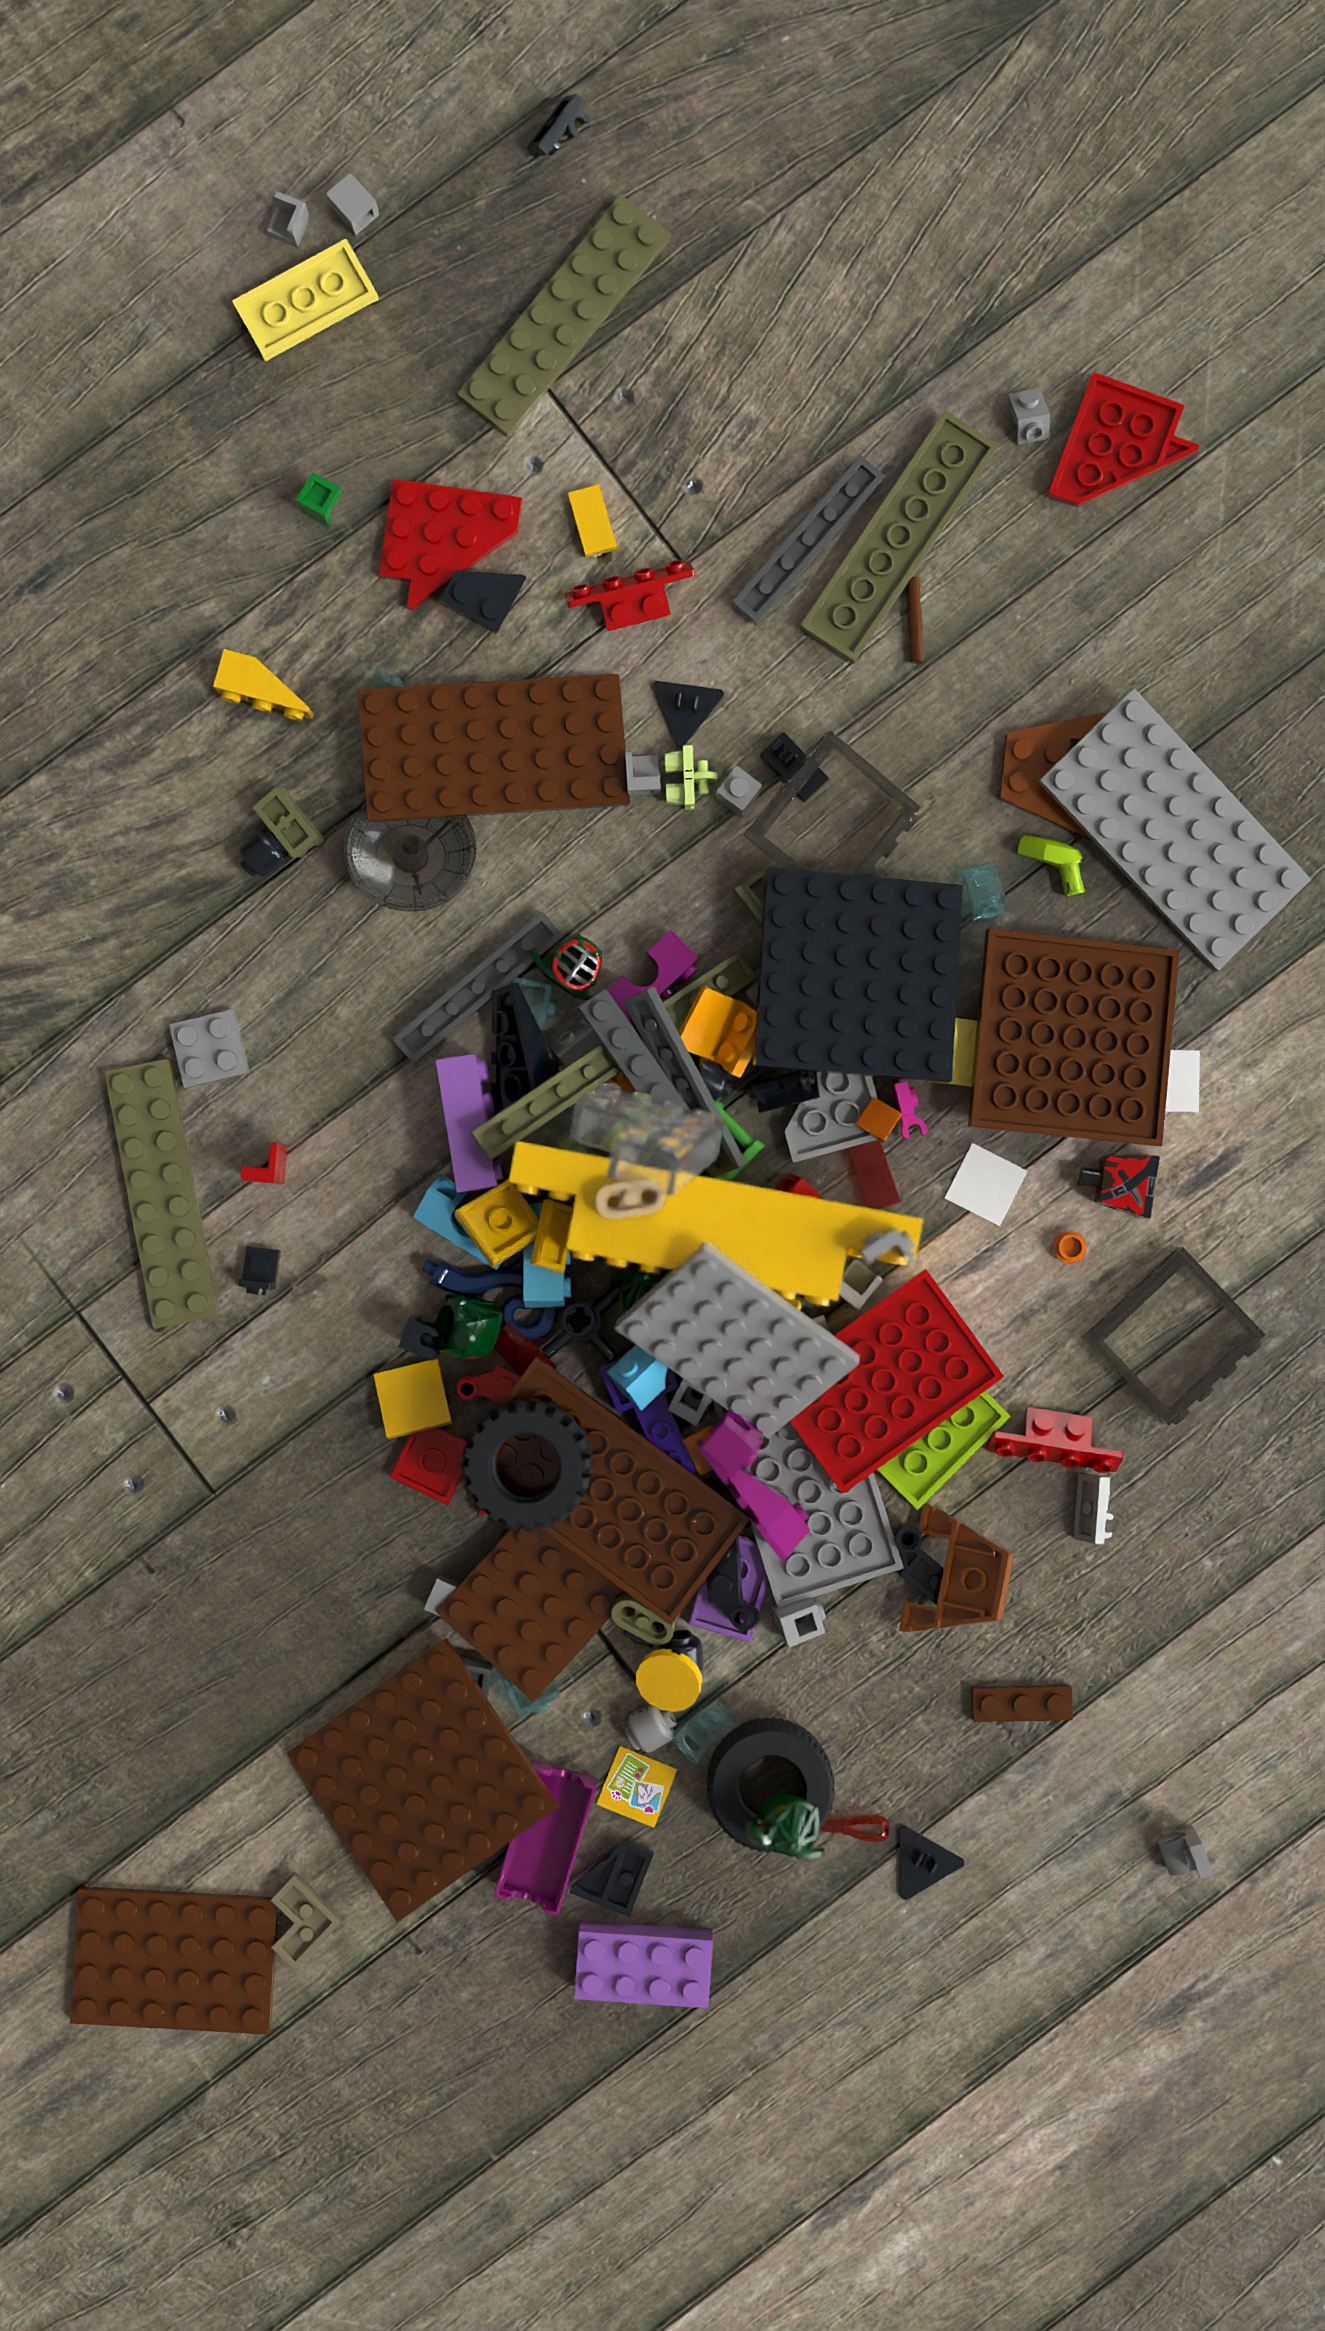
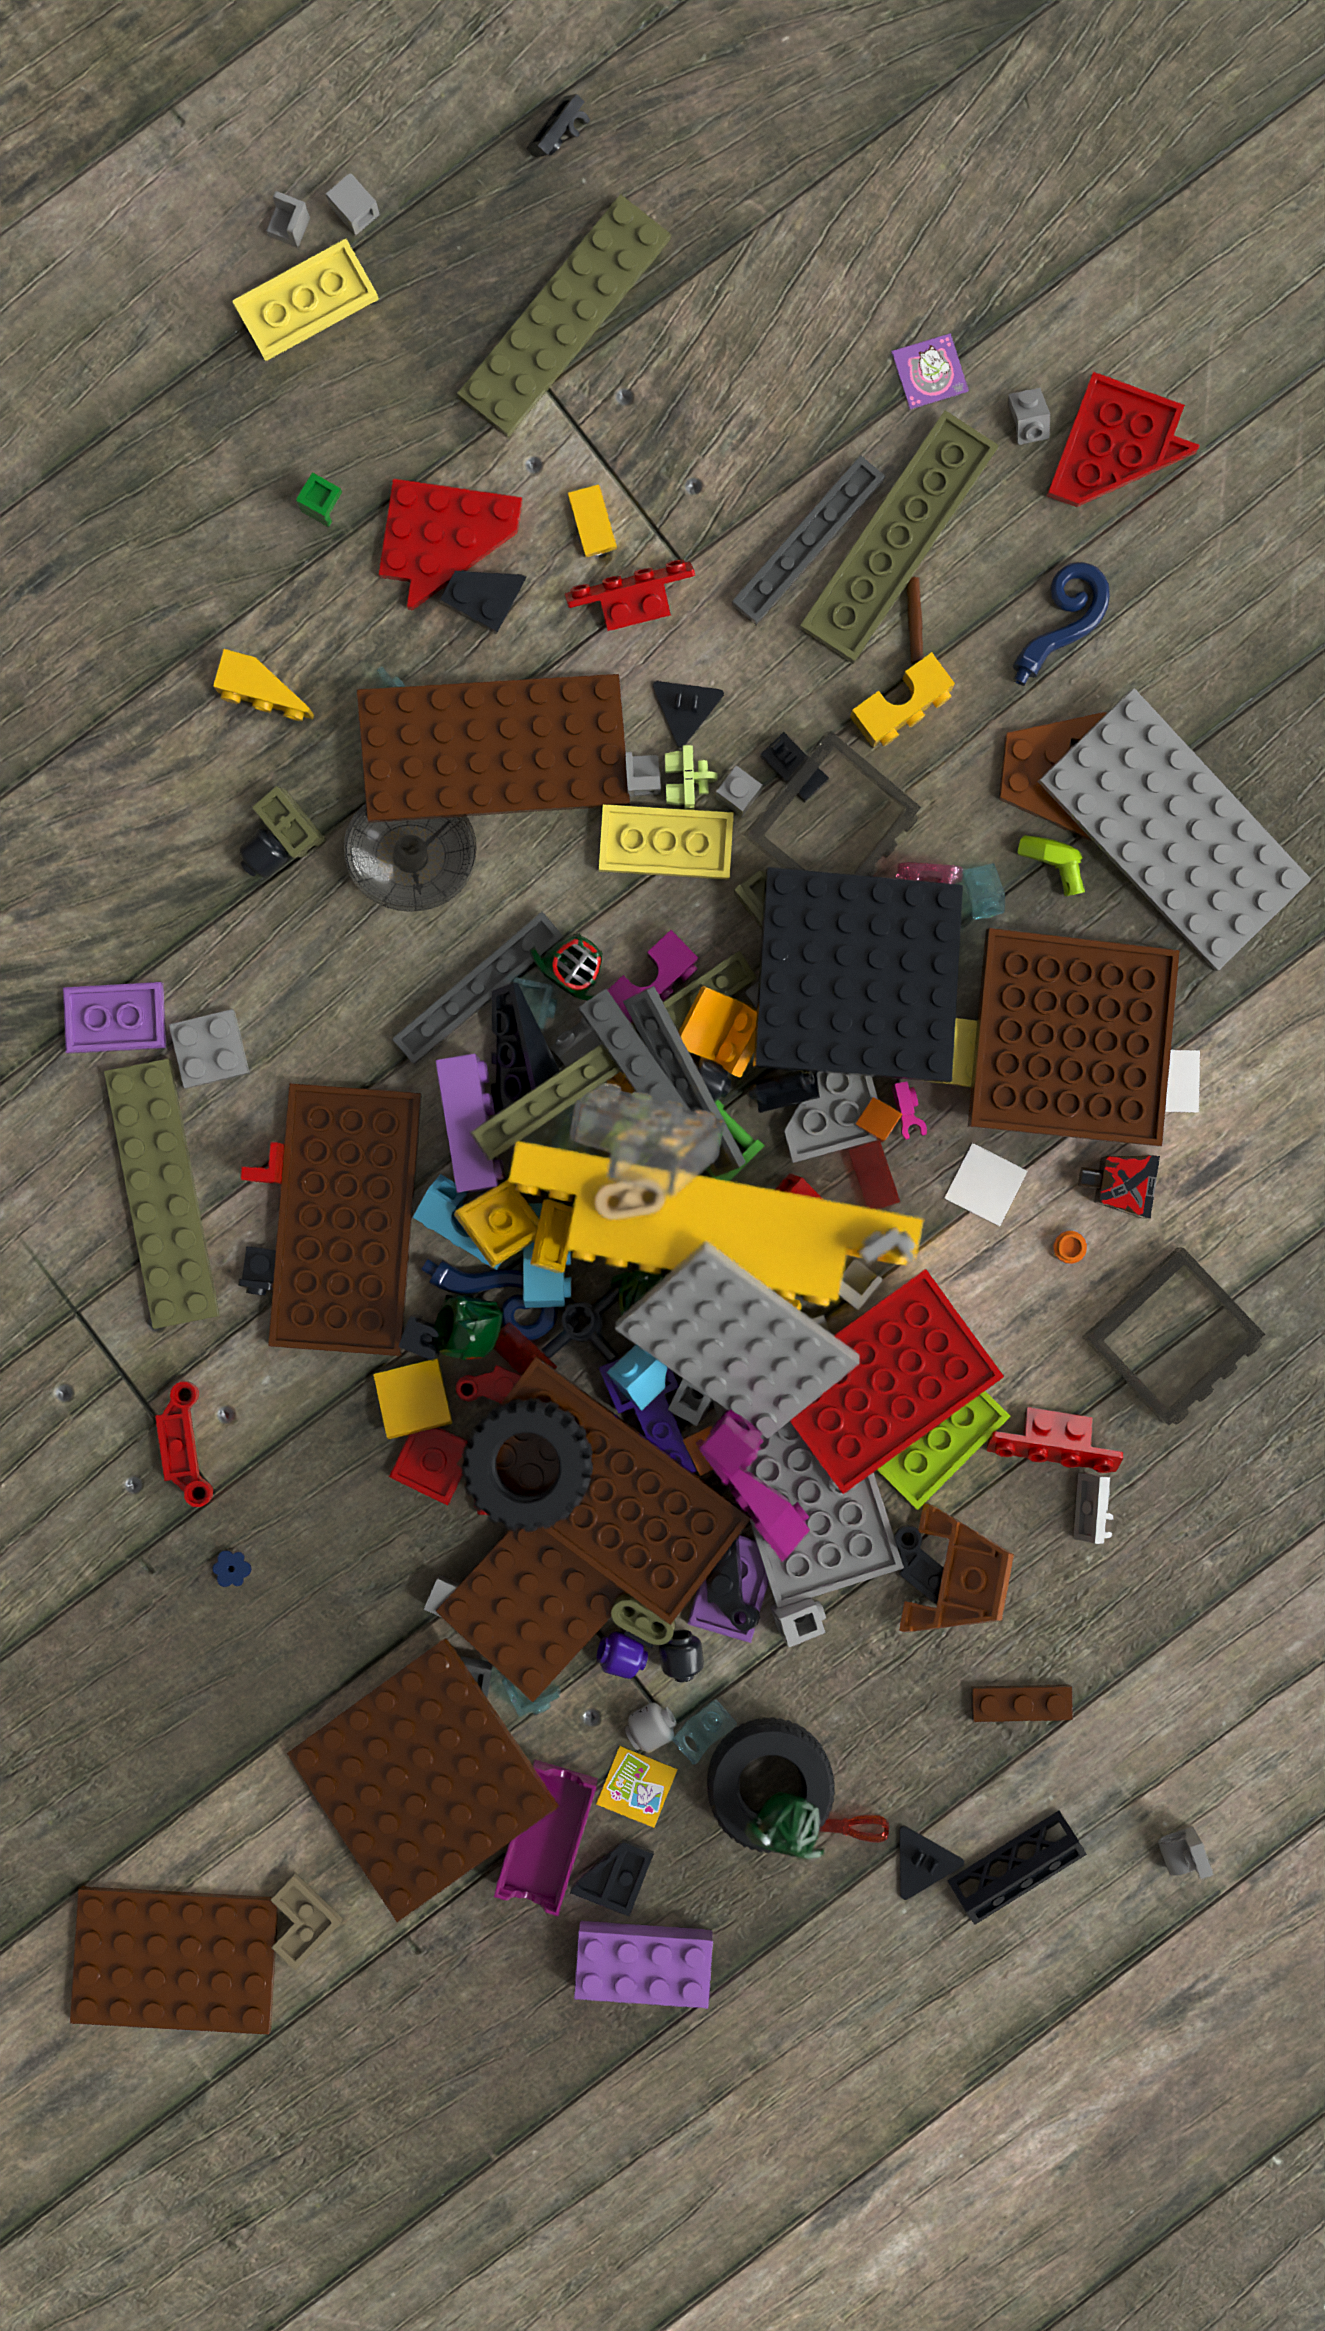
(114, 1017): none -> medium lavender tile
(179, 1446): none -> red plate
(225, 1575): none -> dark blue plant
(345, 1219): none -> reddish brown plate
(621, 1655): none -> dark purple head
(666, 842): none -> light yellow plate
(668, 1680): yellow tile -> none
(928, 687): none -> yellow arch
(930, 371): none -> sticker
(930, 872): none -> clear pink plate
(1024, 1876): none -> black fence
(1036, 651): none -> dark blue plant

